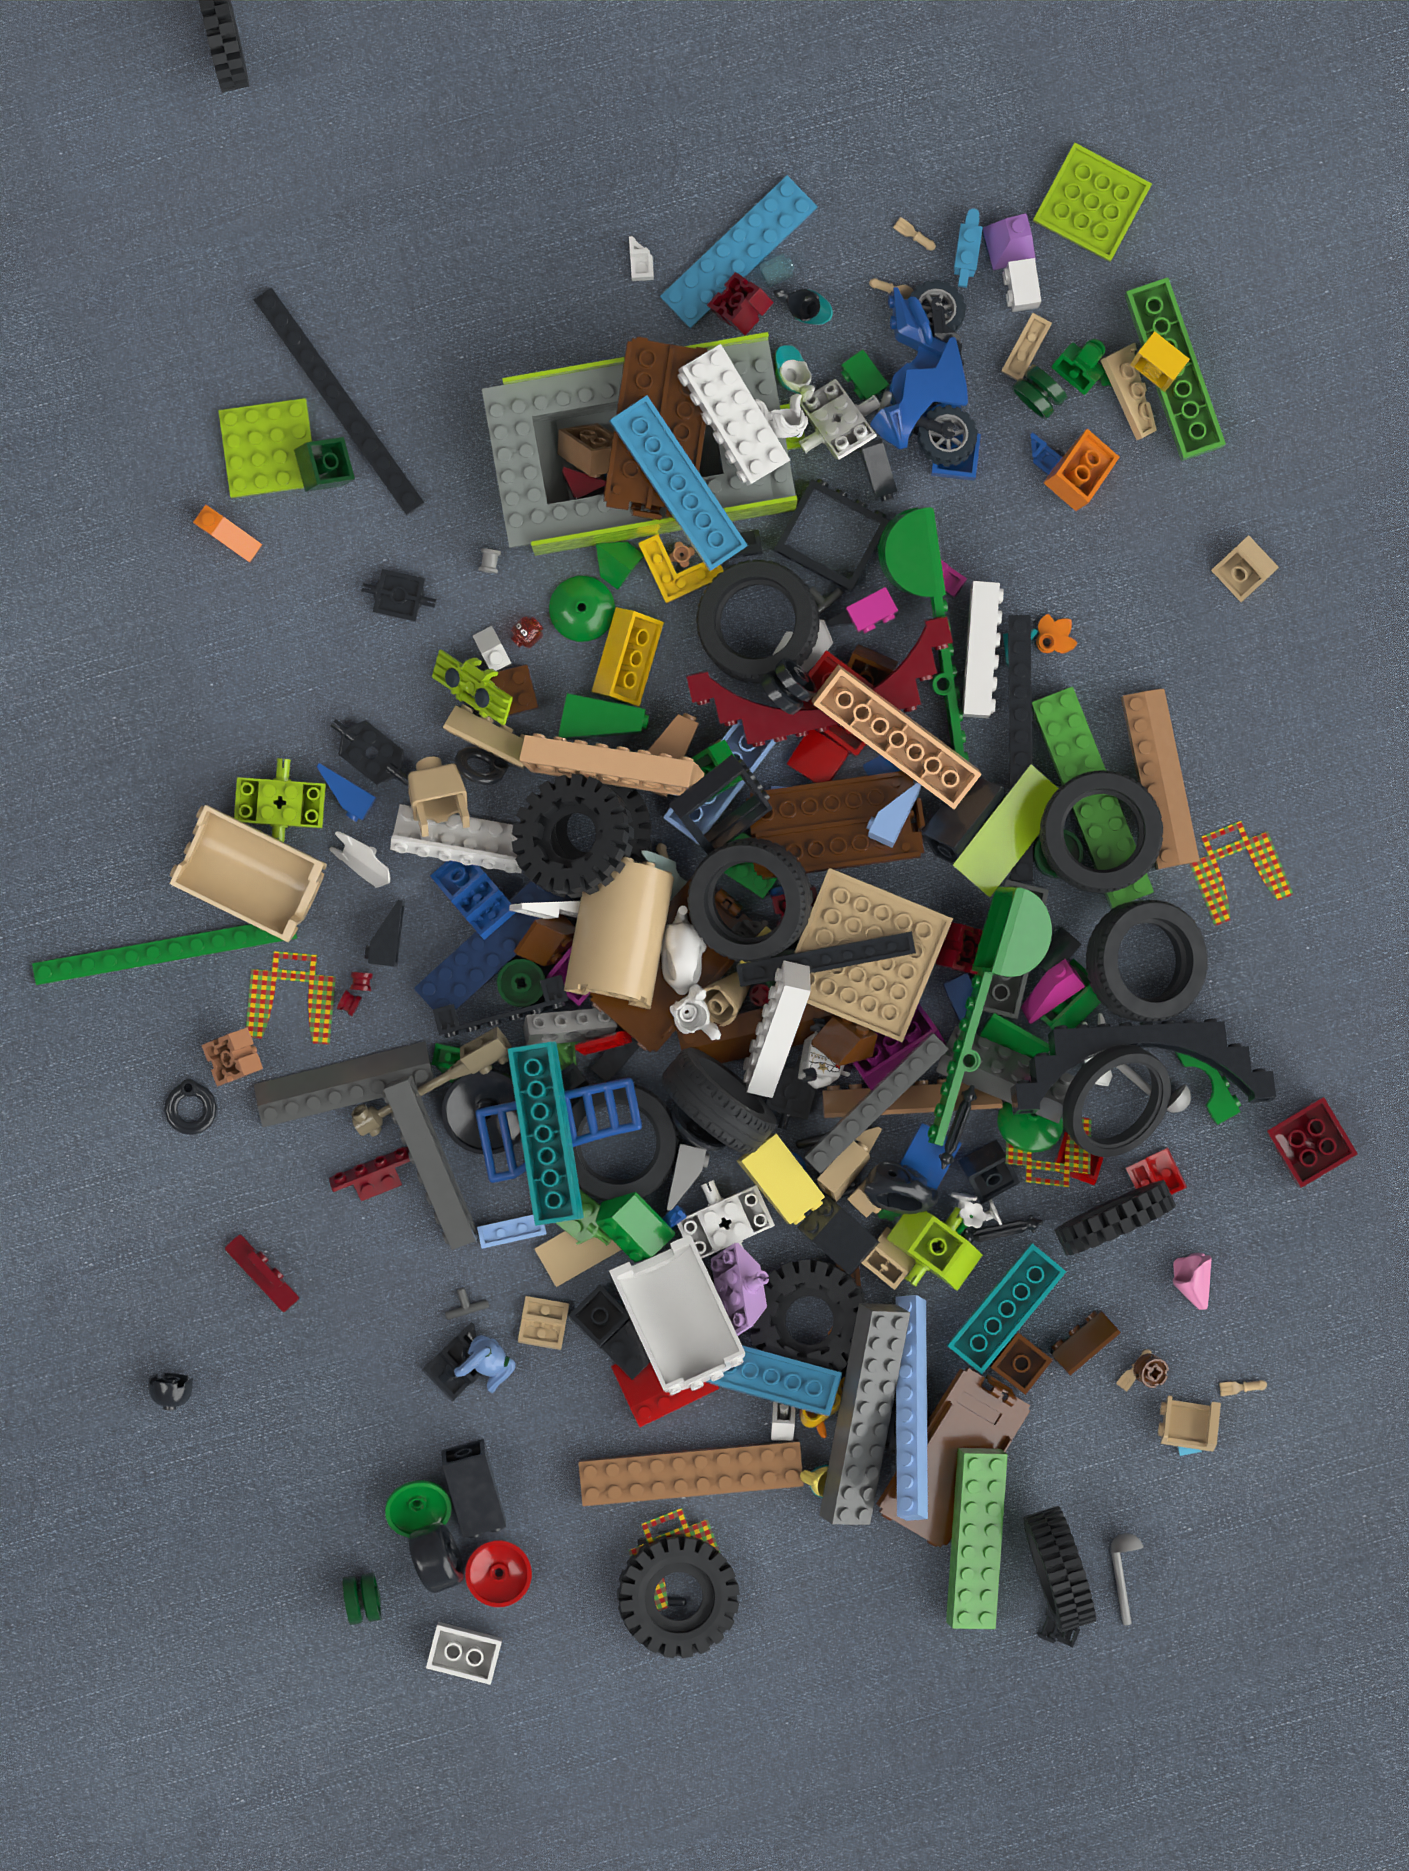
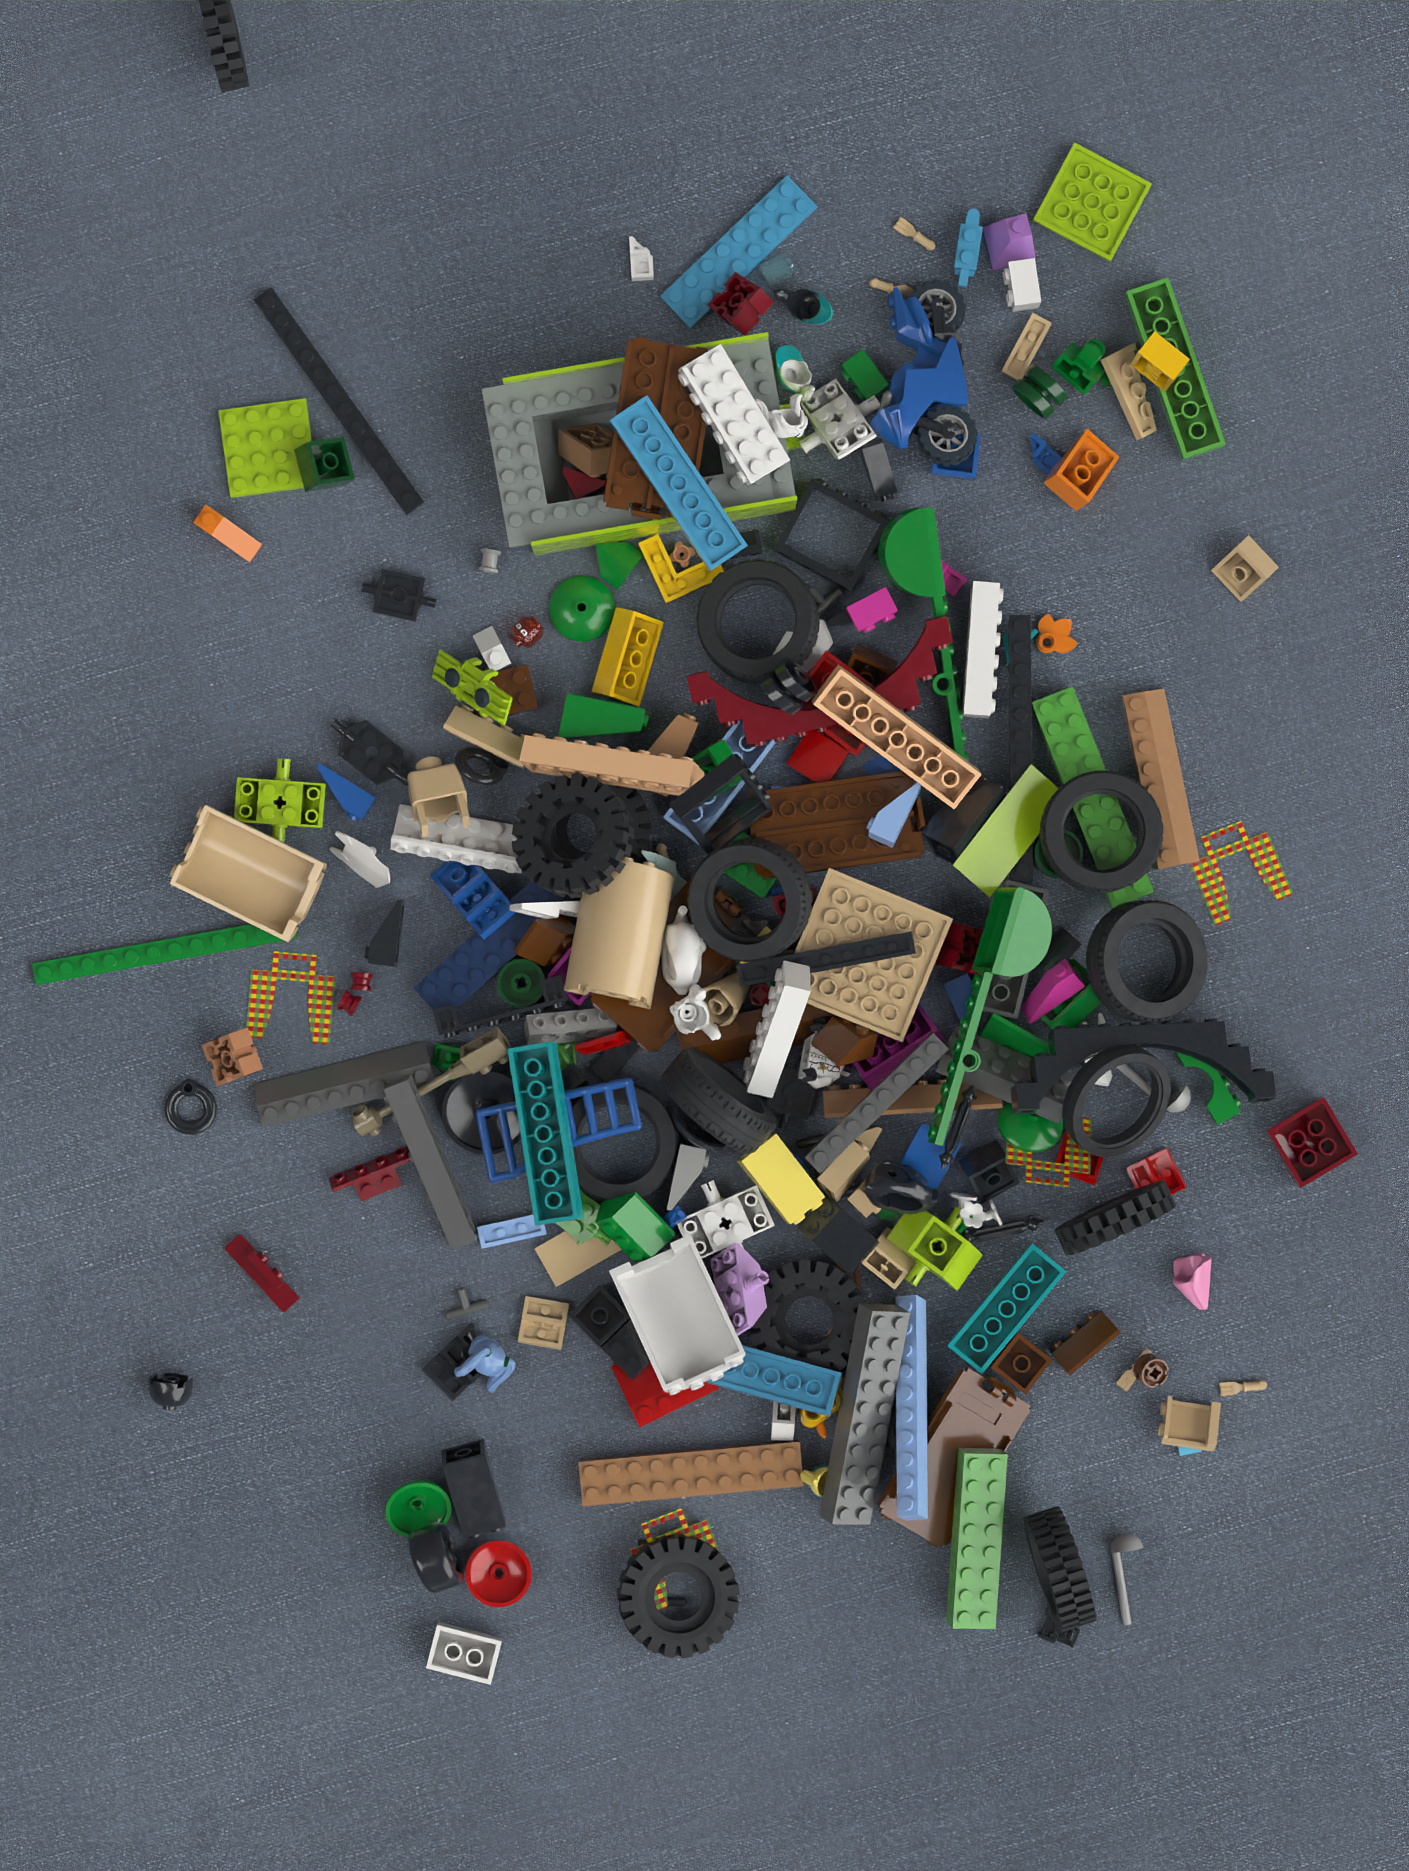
(362, 1598): dark green wheel -> none

